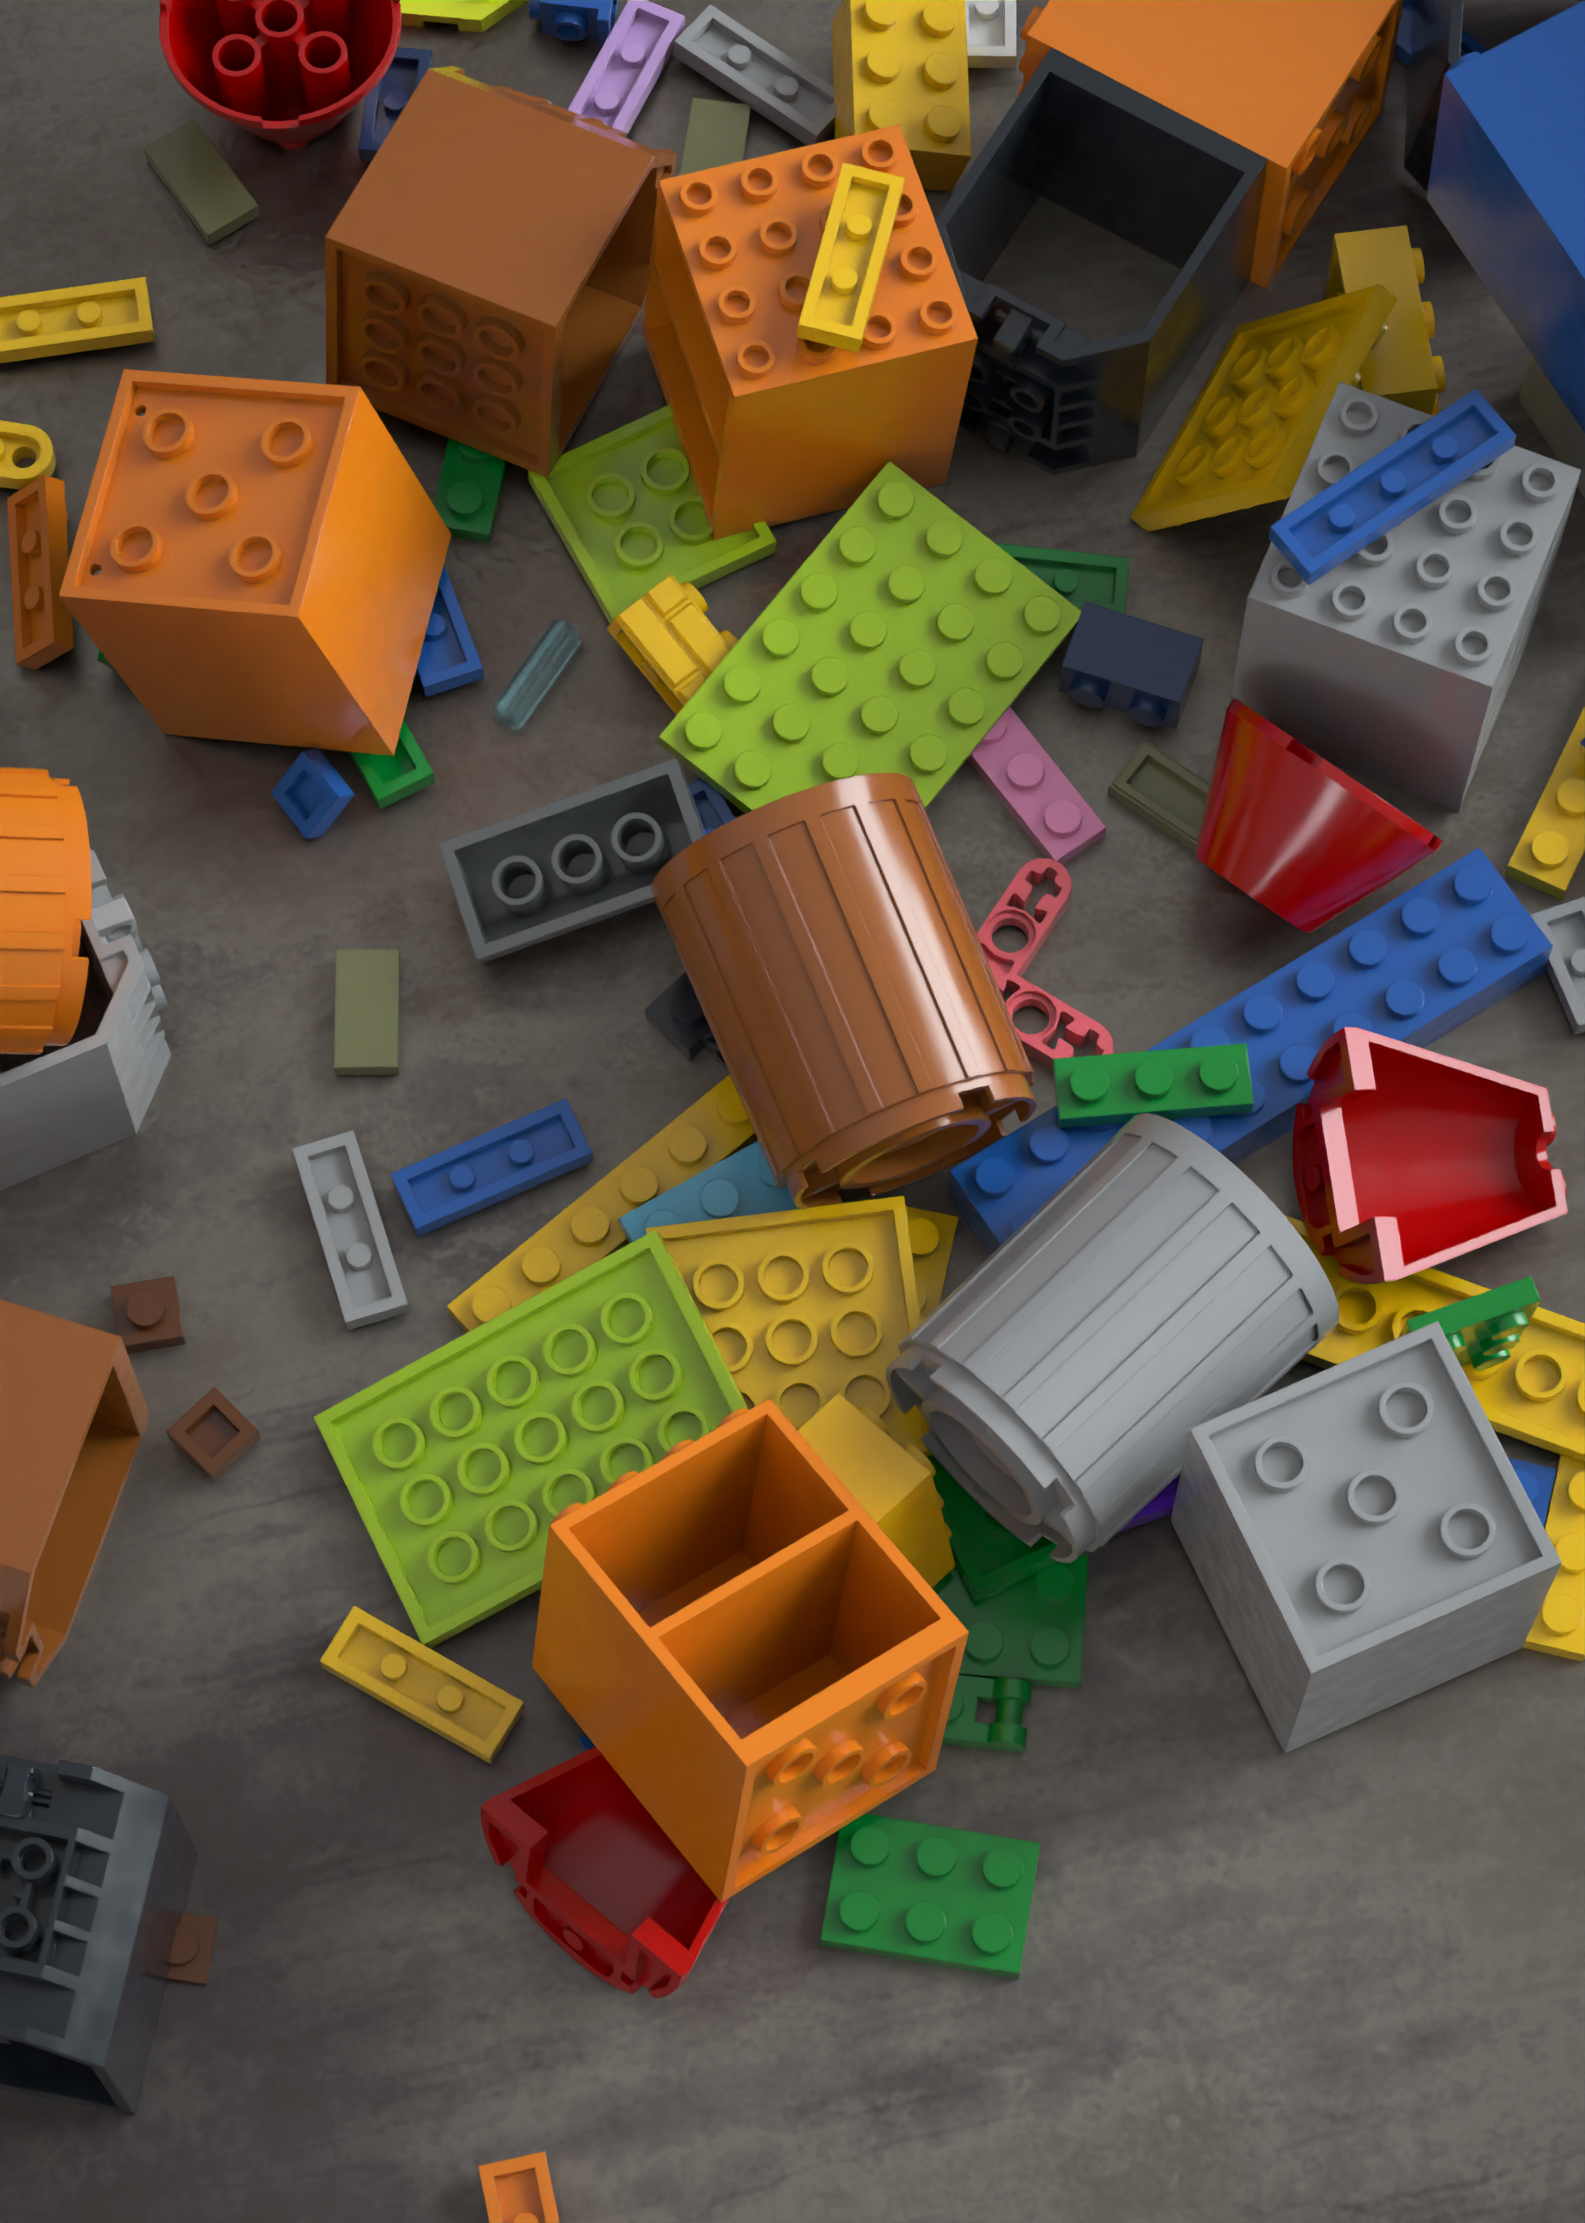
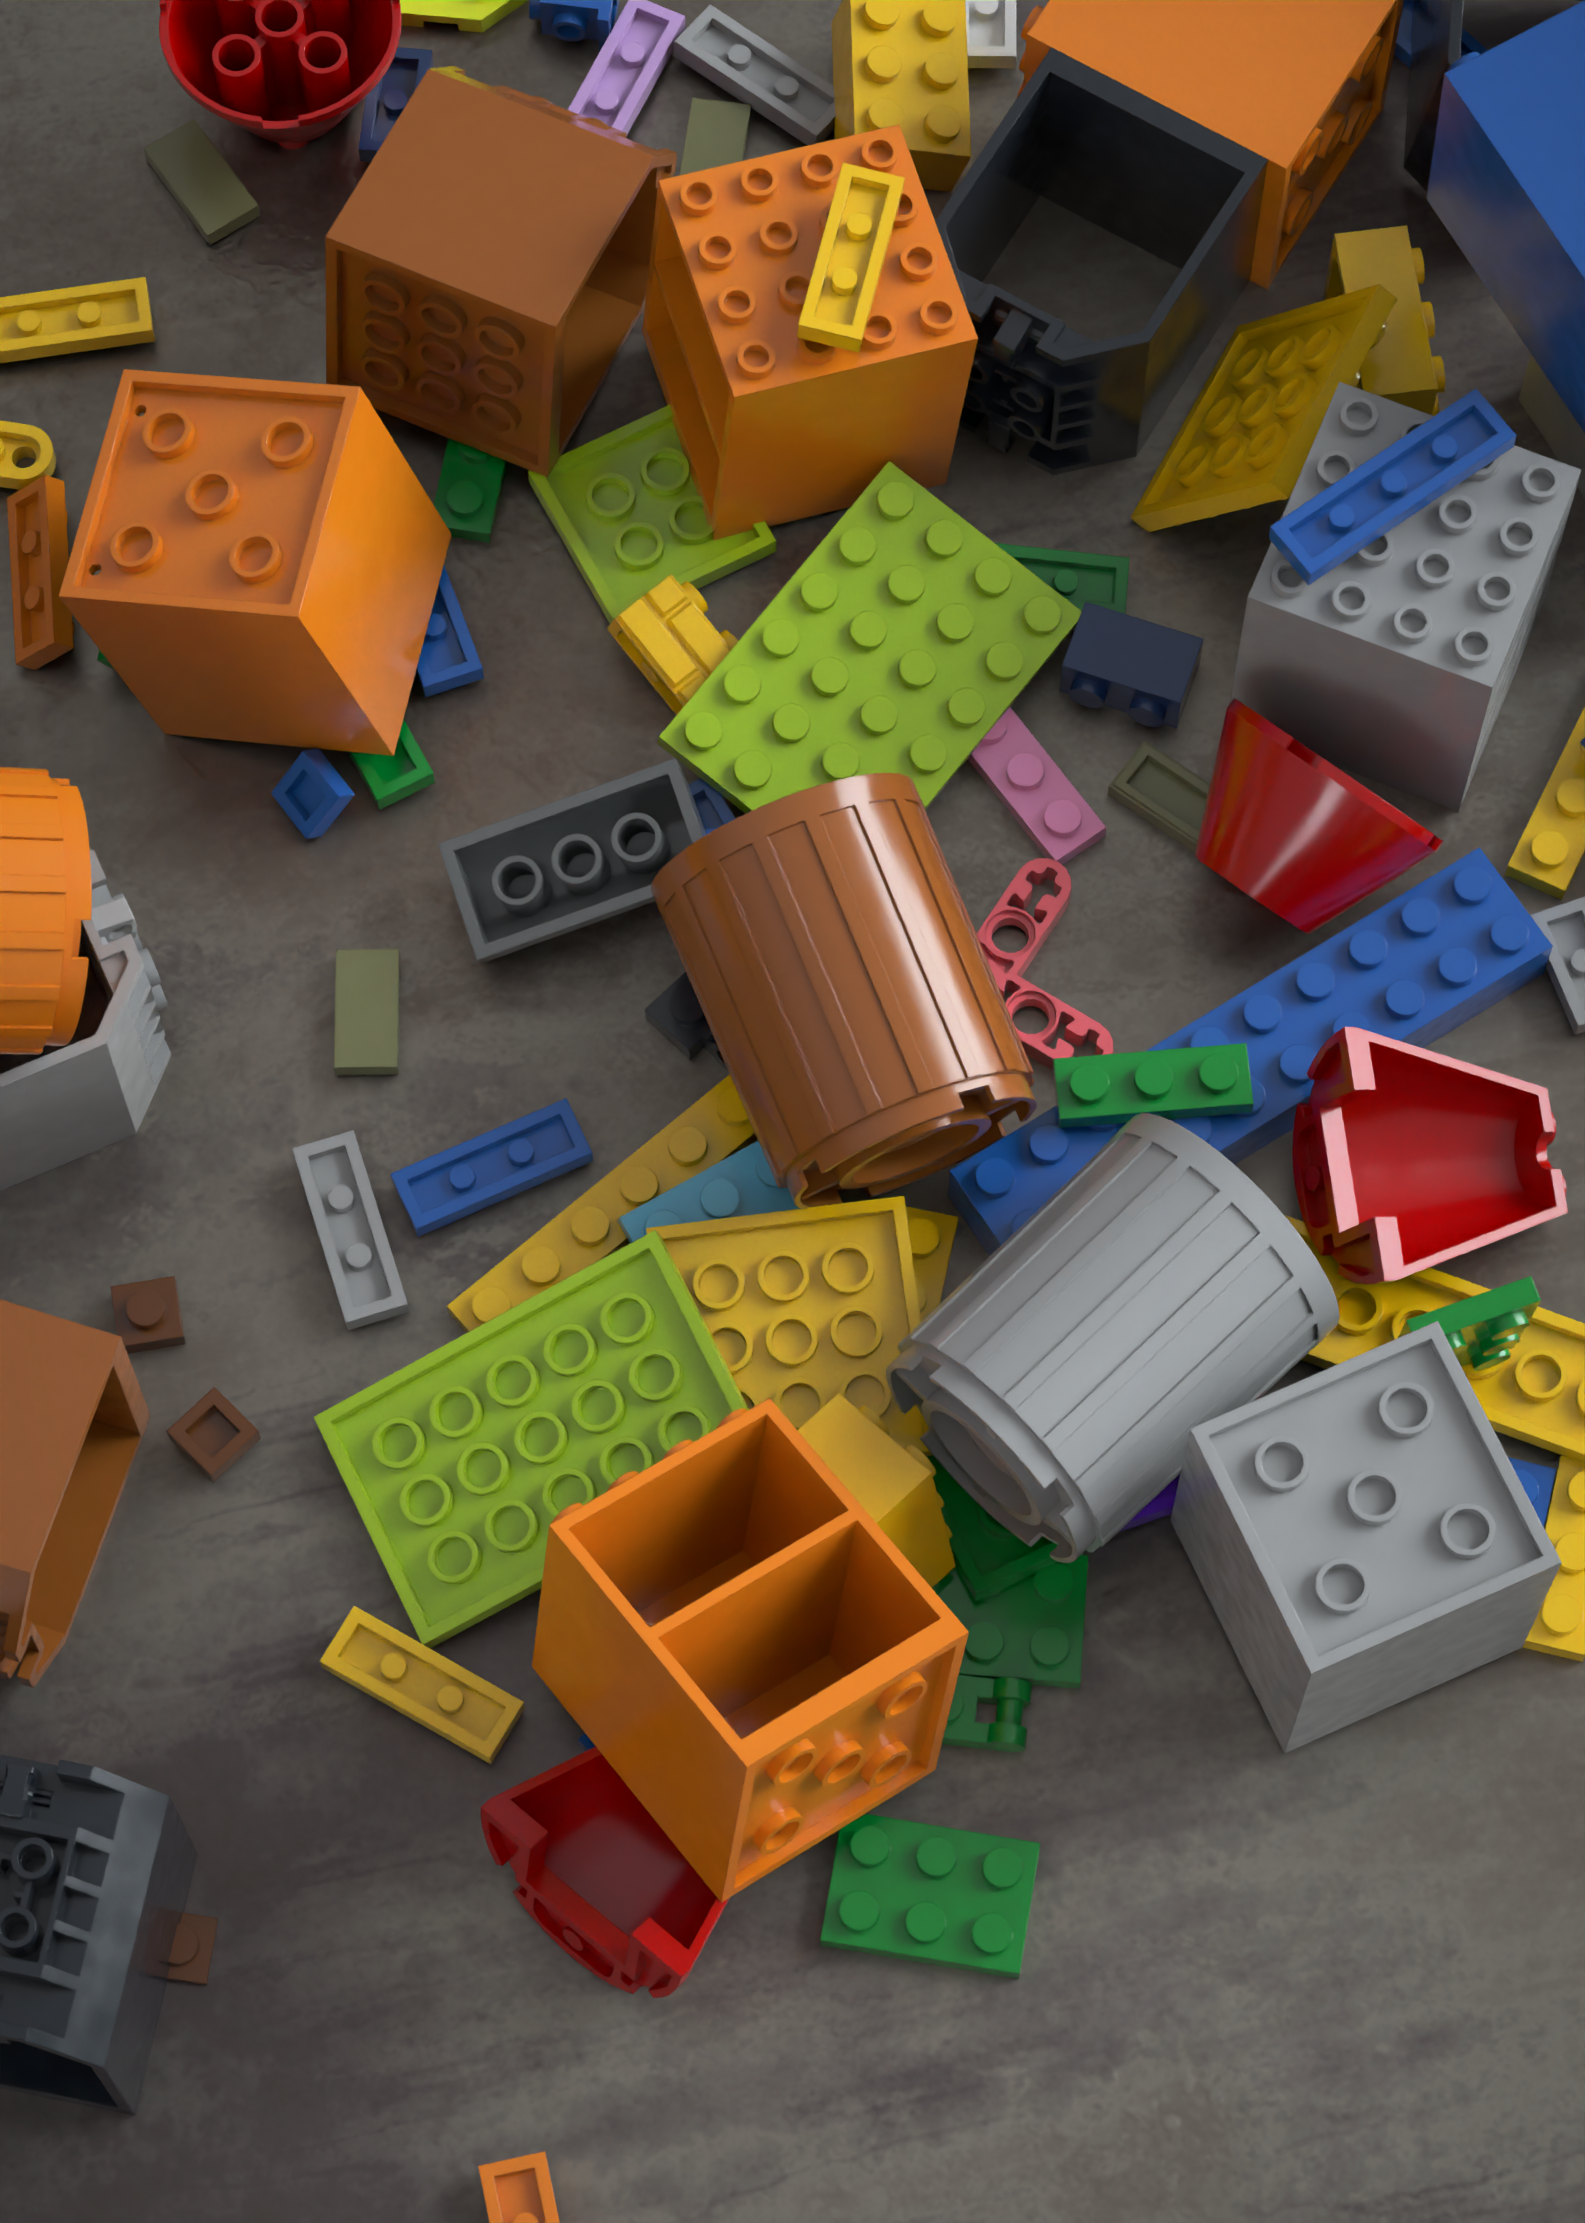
(537, 674): clear light blue axle -> none

